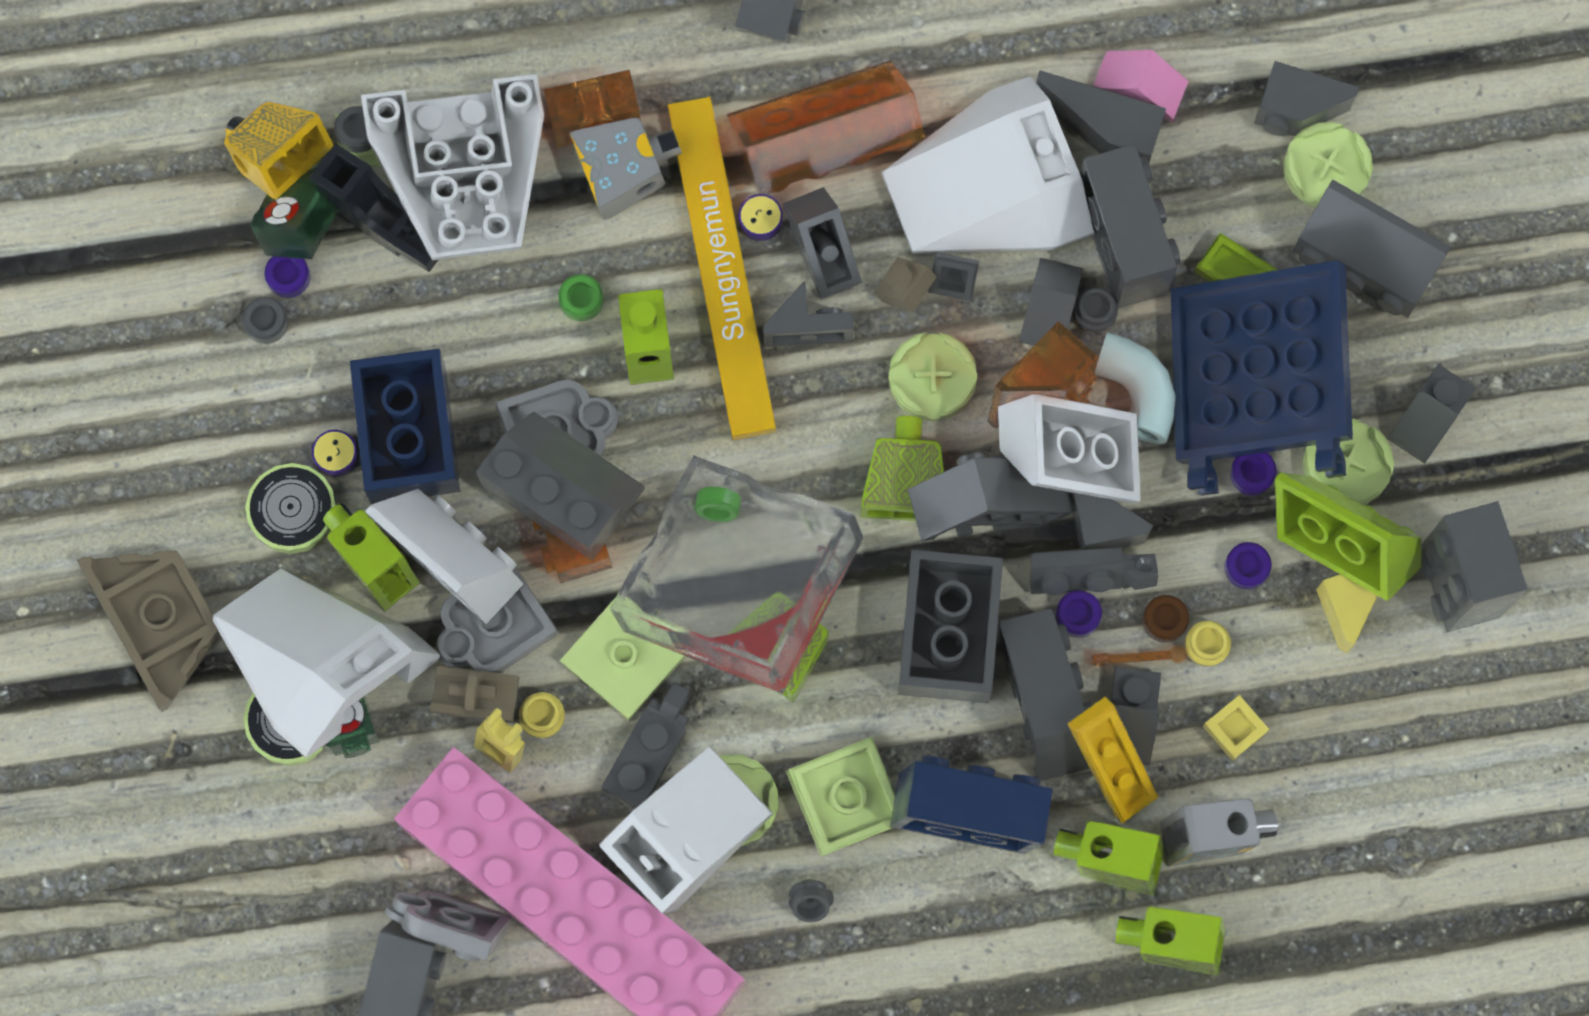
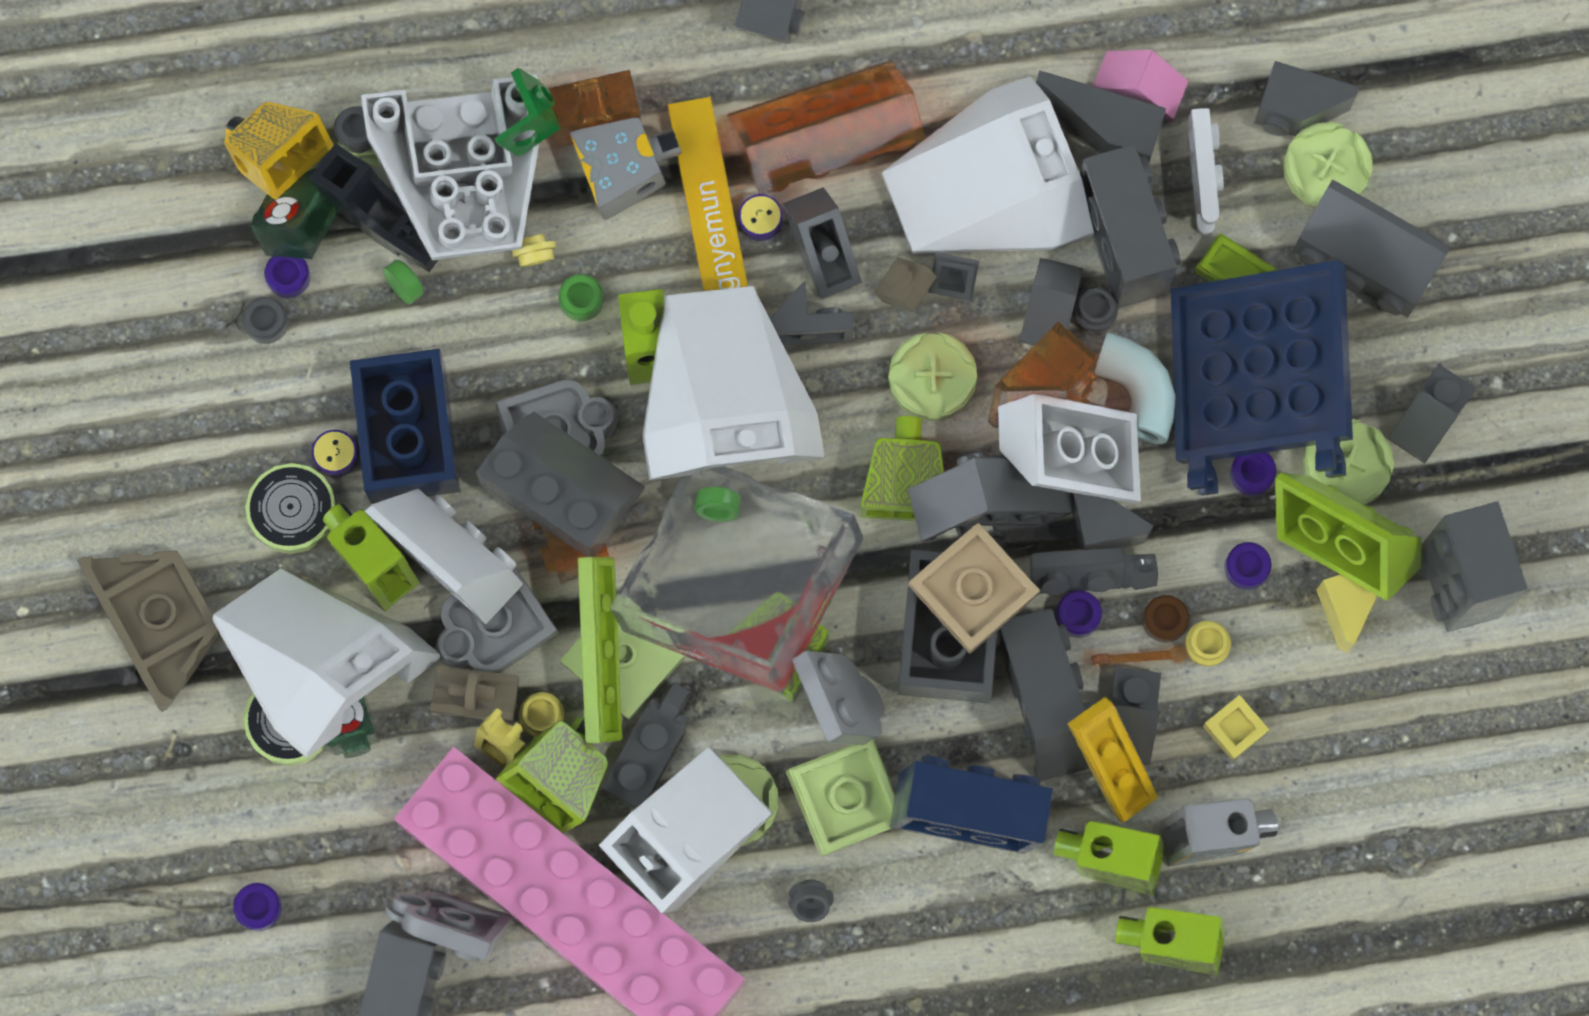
(257, 906): none -> dark purple tile
(403, 281): none -> bright green tile
(535, 251): none -> light yellow plate
(540, 118): none -> green bracket
(557, 774): none -> lime torso
(599, 650): none -> lime tile
(724, 389): none -> white wedge
(841, 698): none -> light grey plate
(974, 588): none -> tan plate
(1206, 176): none -> white hinge

